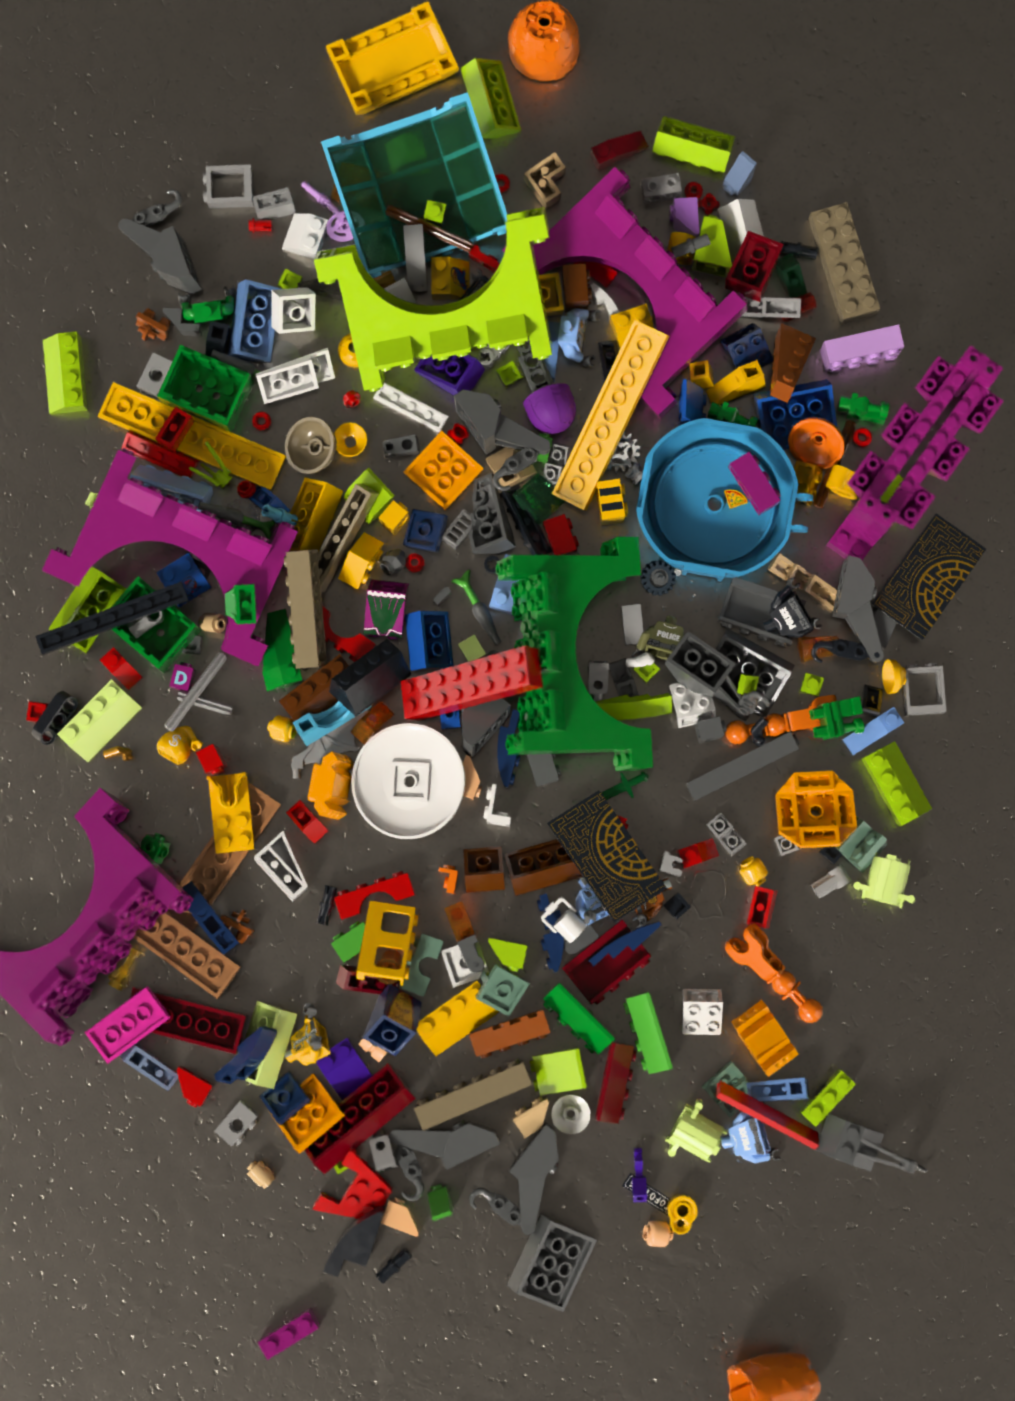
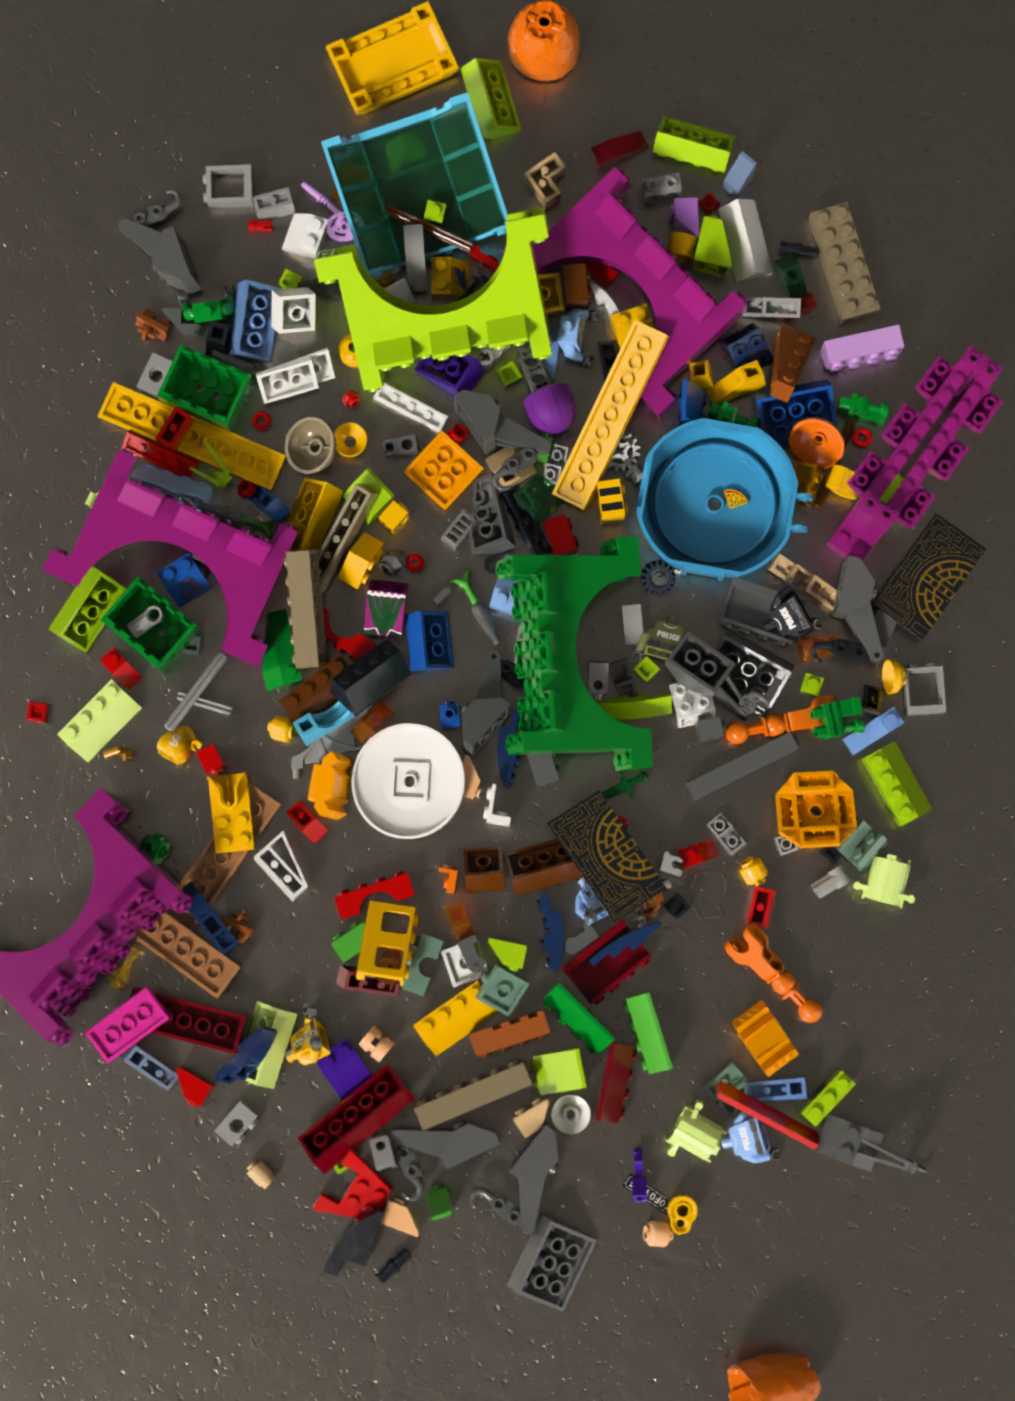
(58, 709): black beam -> none
(65, 373): lime slope -> none
(111, 618): black plate -> none
(182, 677): magenta brick -> none
(212, 622): tan brick -> none
(241, 604): green slope -> none
(279, 515): medium azure pin -> none
(285, 1098): dark blue tile -> none
(288, 1333): magenta brick -> none
(312, 1118): light orange plate -> none
(326, 905): black pin -> none
(393, 1020): dark blue slope -> none
(425, 530): dark blue tile -> none
(472, 648): yellowish green panel -> none
(472, 683): brick -> none
(502, 177): red plate -> none
(569, 923): white piece -> none
(641, 660): white arm -> none
(690, 245): dark grey pin -> none
(696, 185): red plate -> none
(702, 1011): white bracket -> none
(747, 683): lime plate -> none
(753, 266): dark red slope -> none
(754, 483): magenta brick -> none
(757, 733): black arm -> none

